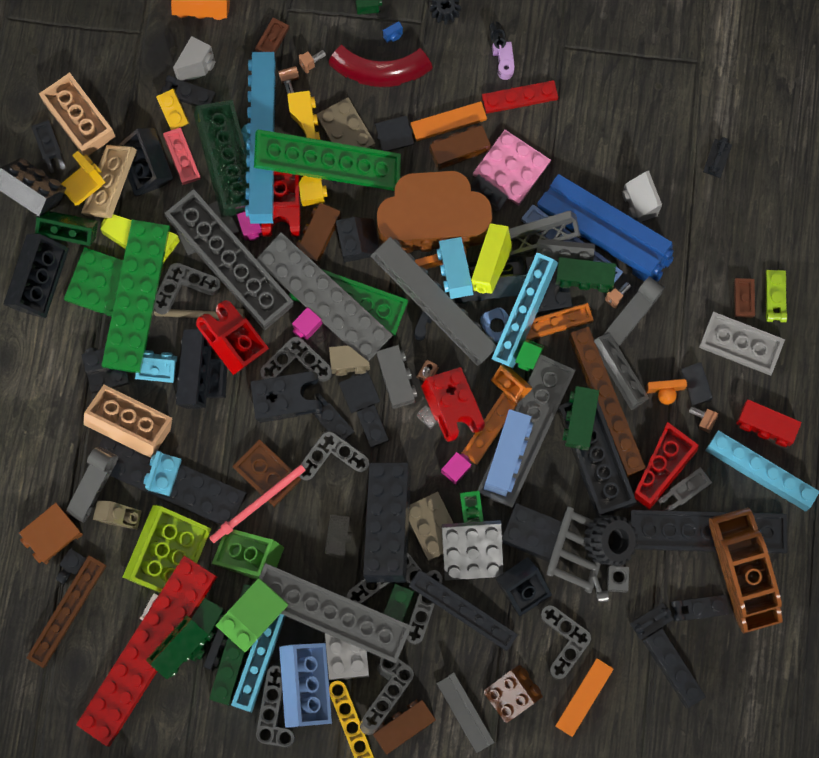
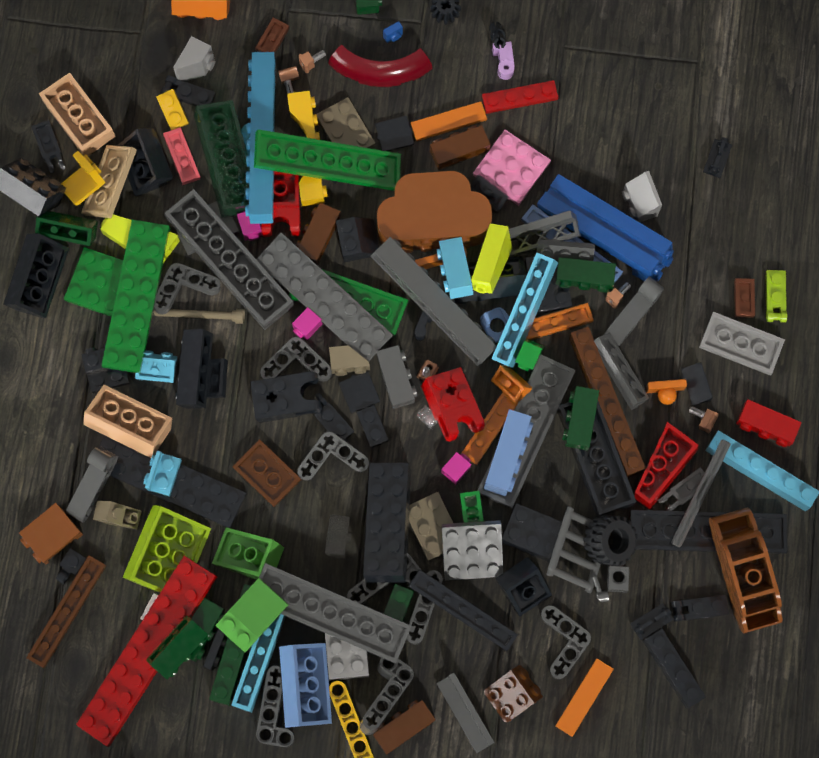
(227, 527): coral bar -> none
(231, 337): red brick -> none
(700, 493): none -> dark grey axle

